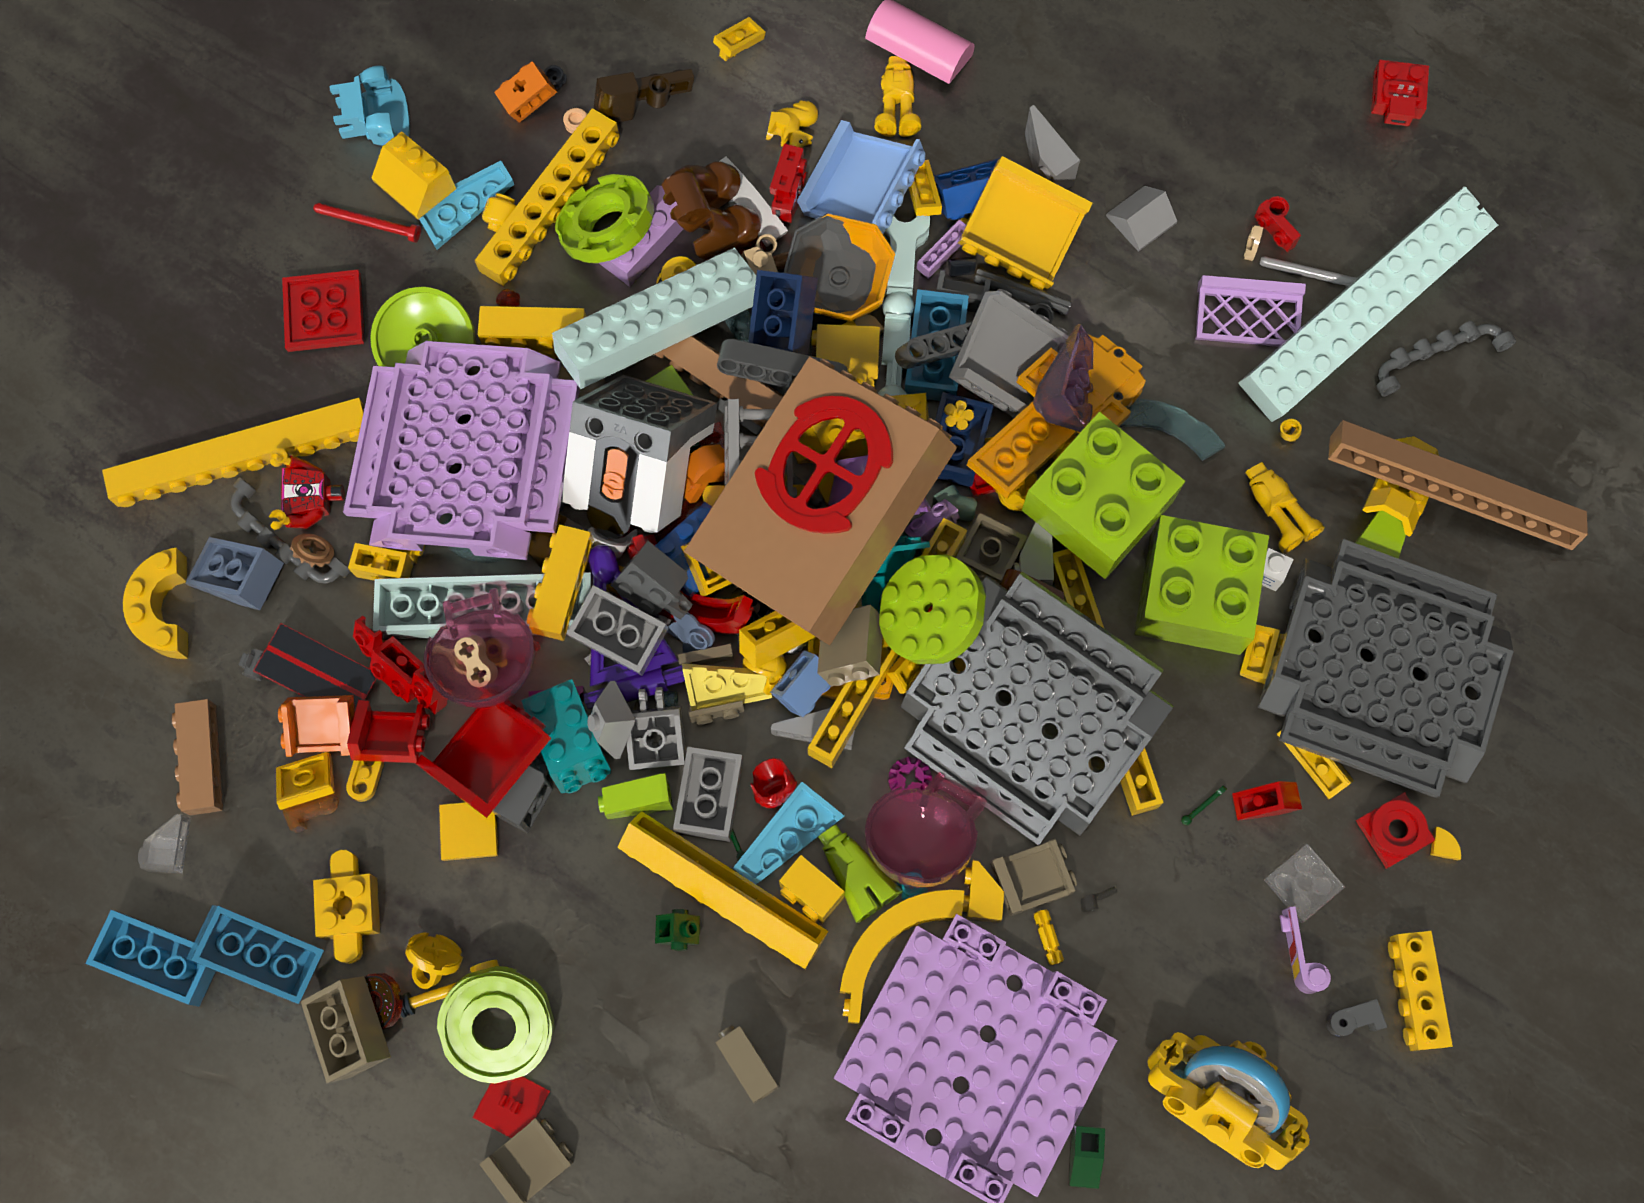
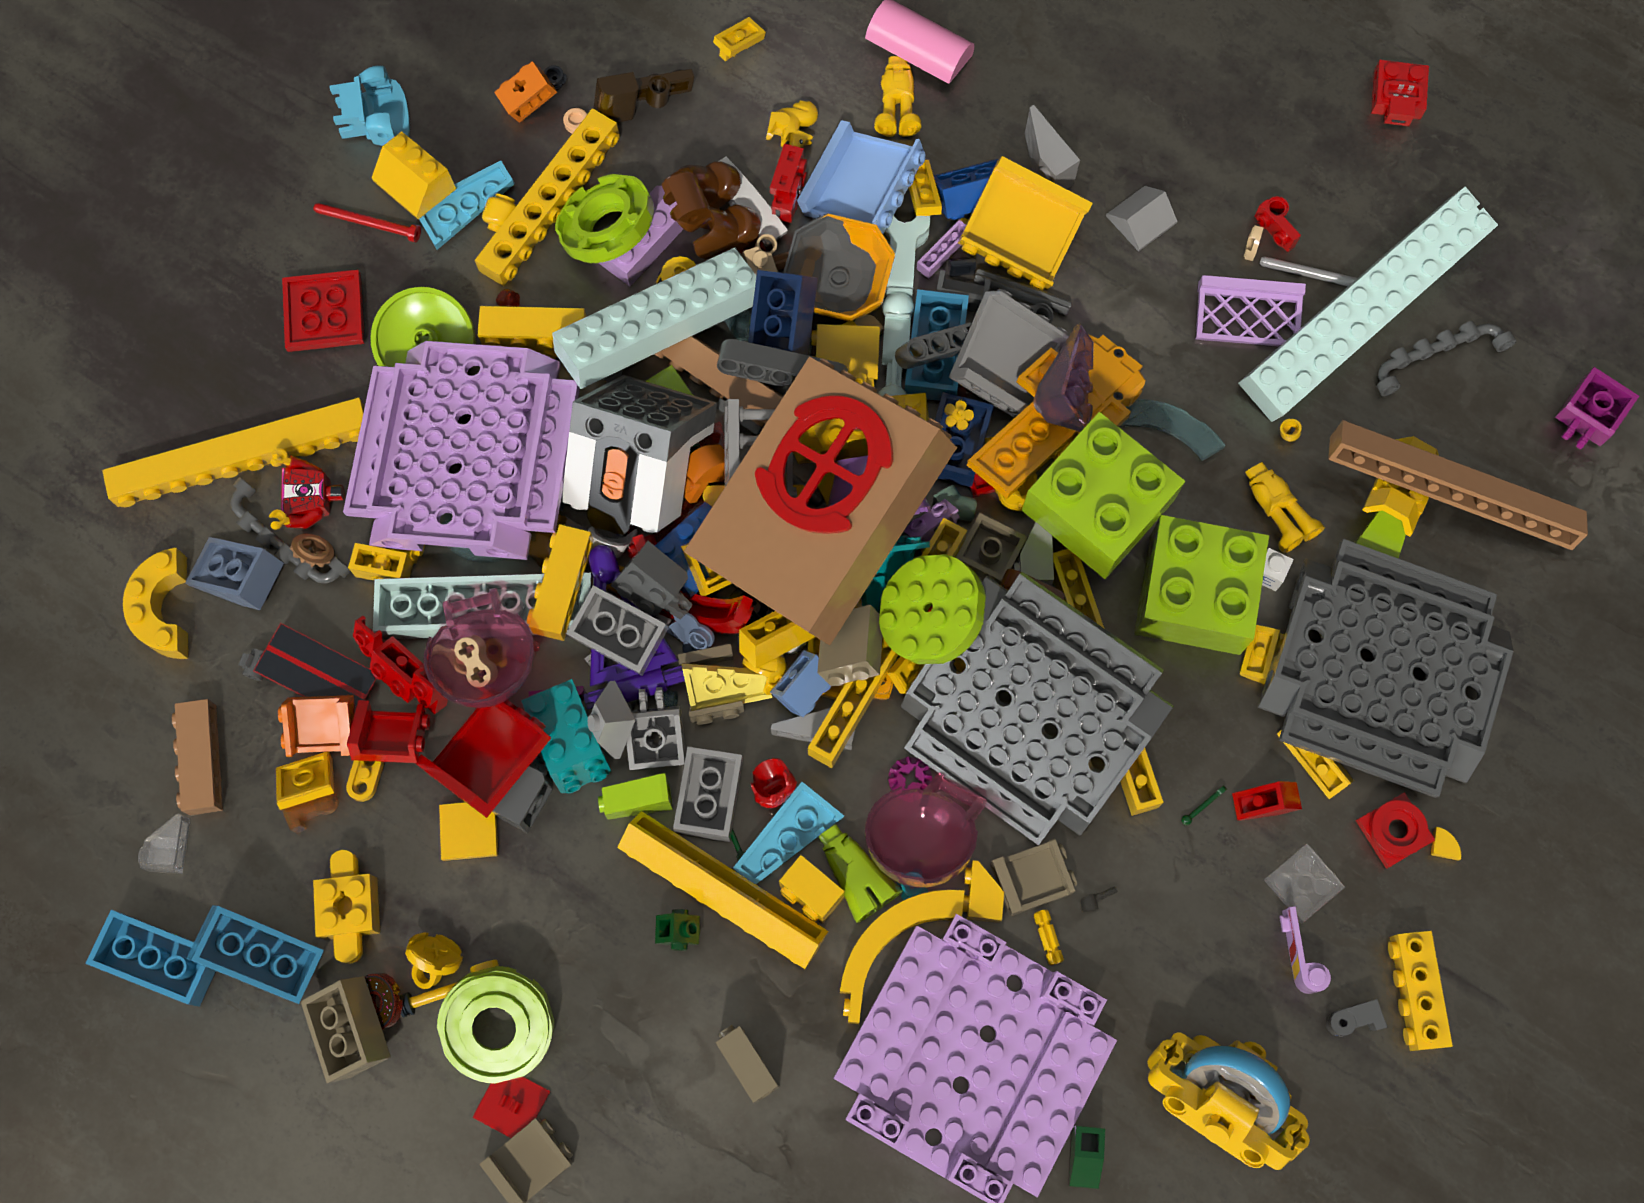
(1596, 408): none -> magenta hinge

